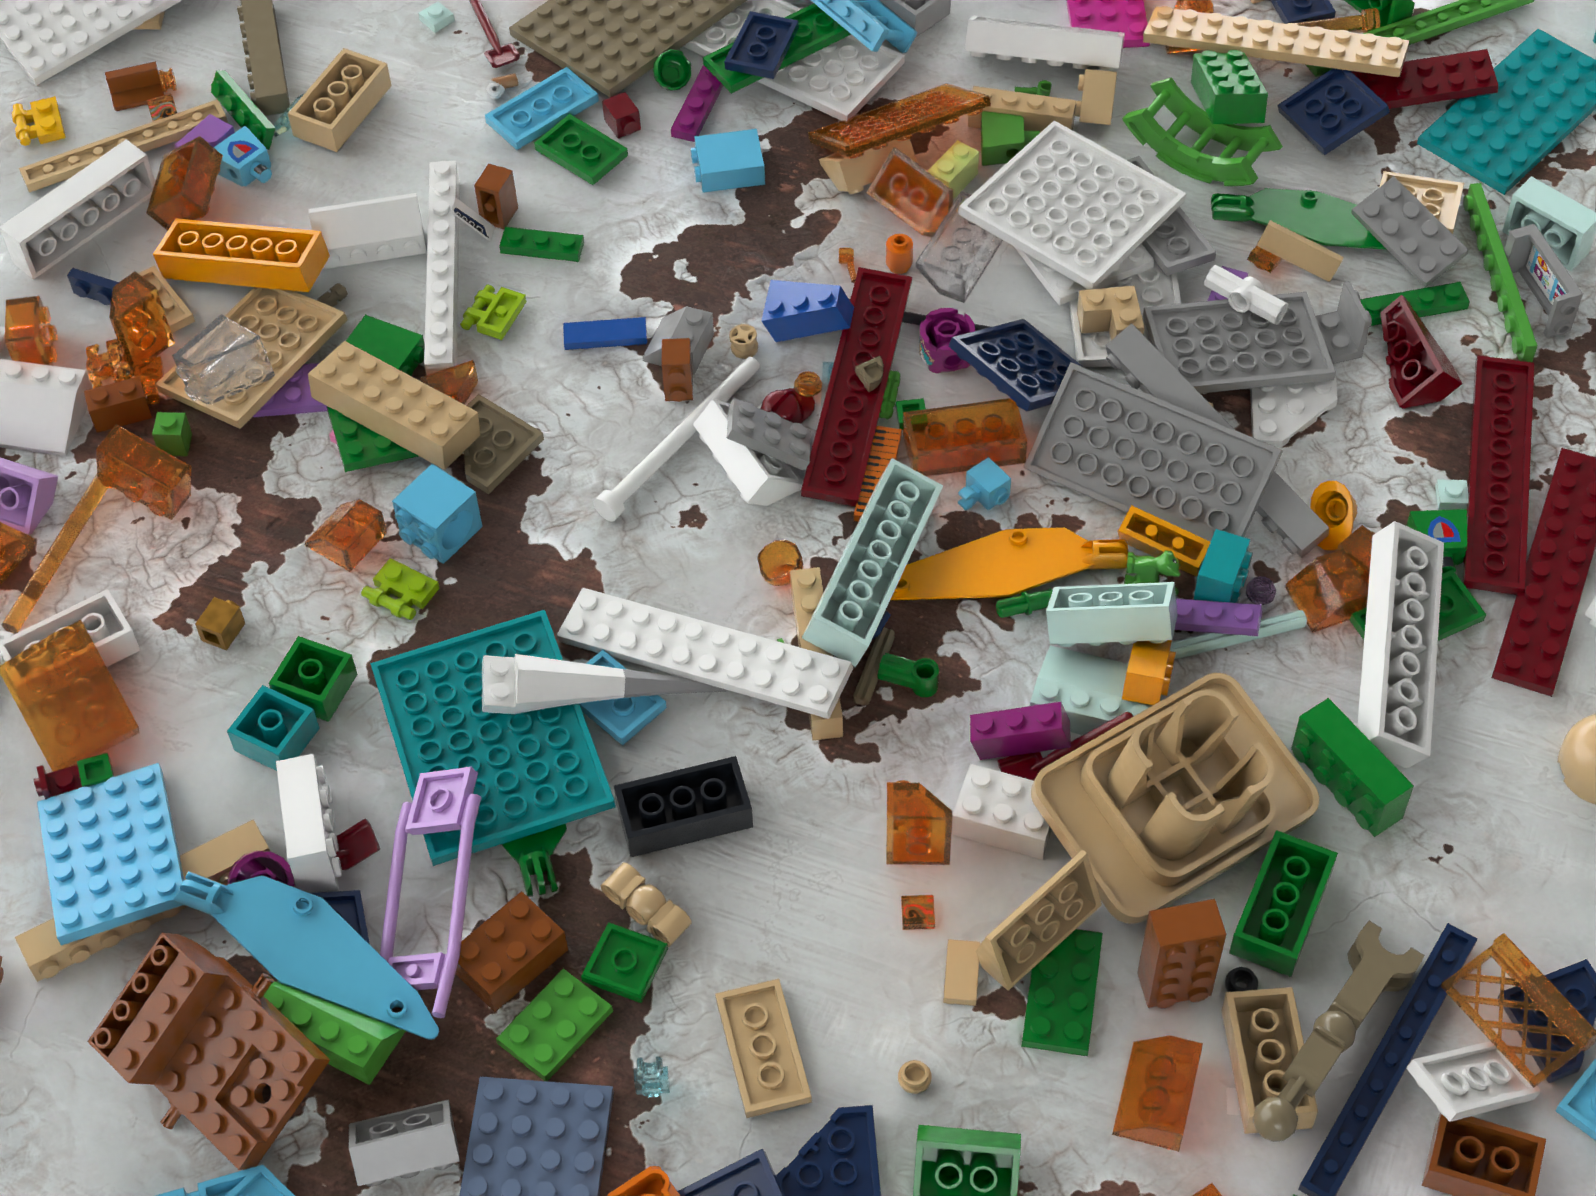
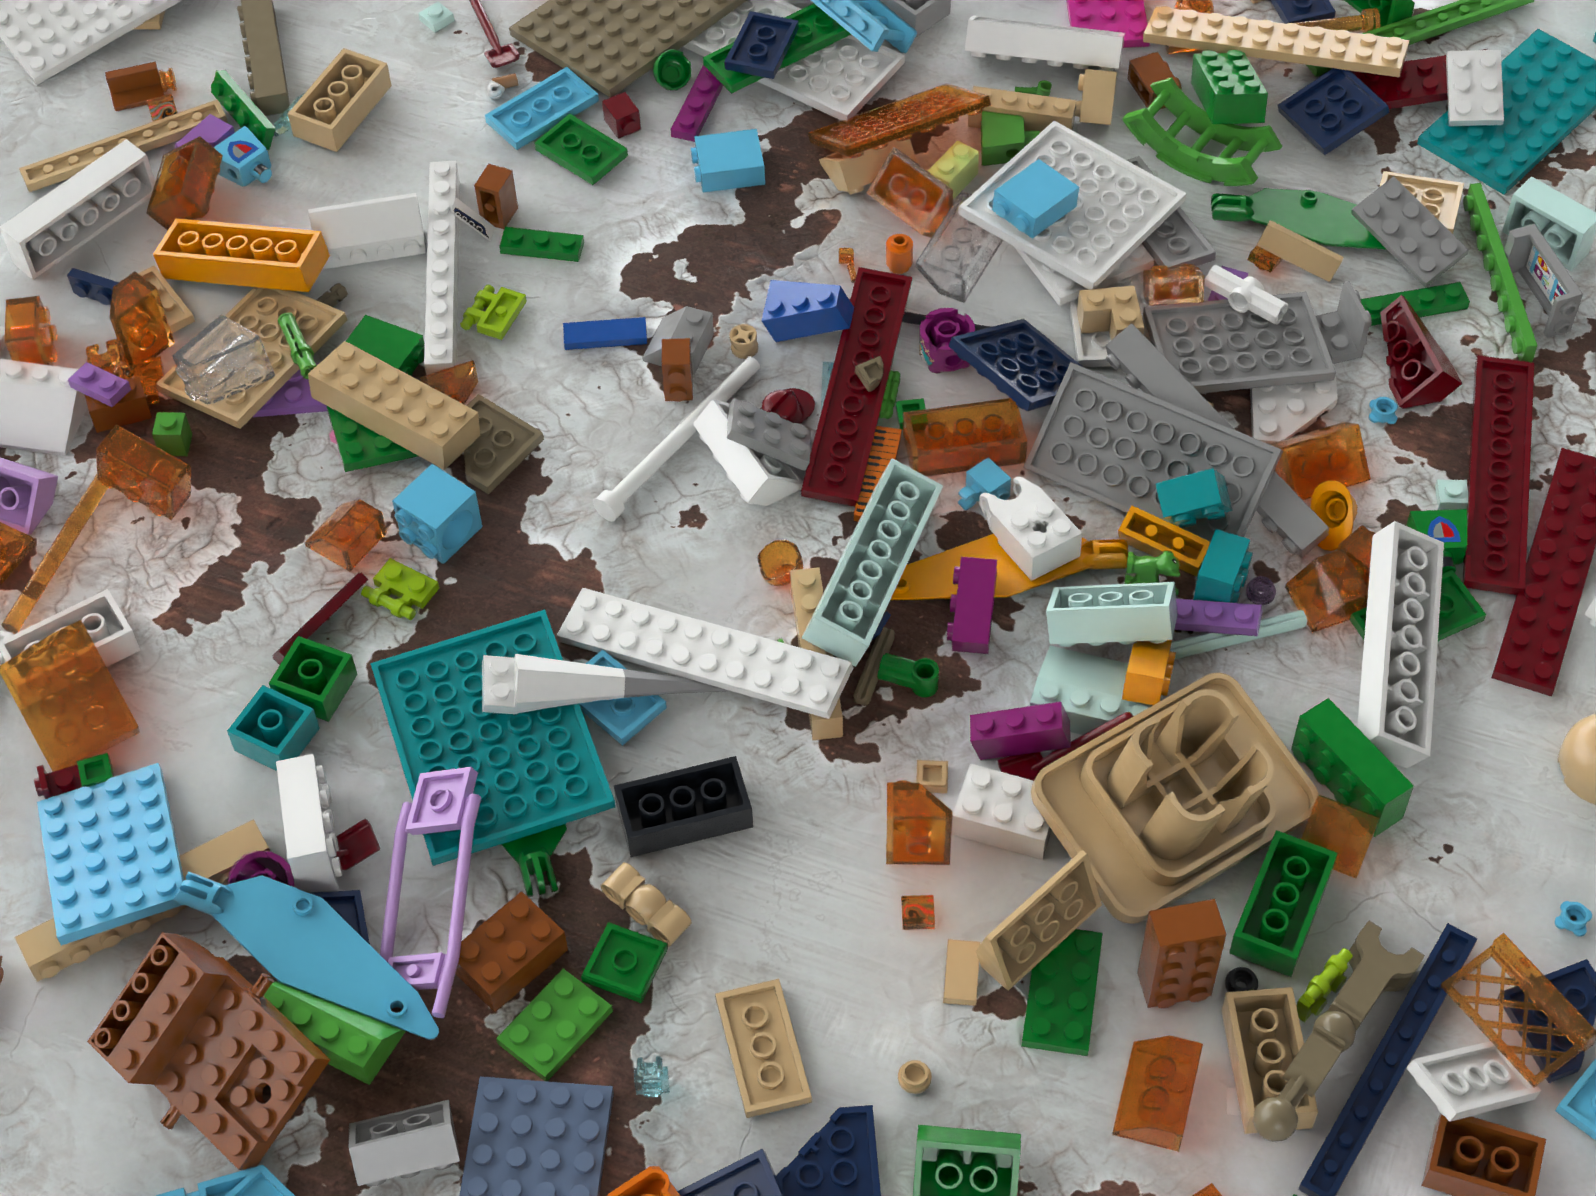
(47, 121): yellow plate -> none
(99, 384): none -> medium lavender plate
(220, 623): pearl gold brick -> none
(300, 352): none -> bright green pin
(323, 614): none -> dark red tile
(808, 384): clear orange plate -> none
(933, 775): none -> tan tile
(972, 605): none -> magenta brick
(1024, 604): green axle -> none
(1032, 529): none -> white brick
(1035, 198): none -> medium azure brick
(1147, 70): none -> dark orange brick
(1173, 285): none -> clear orange brick
(1194, 498): none -> teal brick
(1321, 456): none -> clear orange slope
(1321, 985): none -> lime plate
(1342, 831): none -> clear orange plate
(1383, 410): none -> medium azure plate
(1474, 88): none -> white plate
(1575, 910): none -> medium azure plate

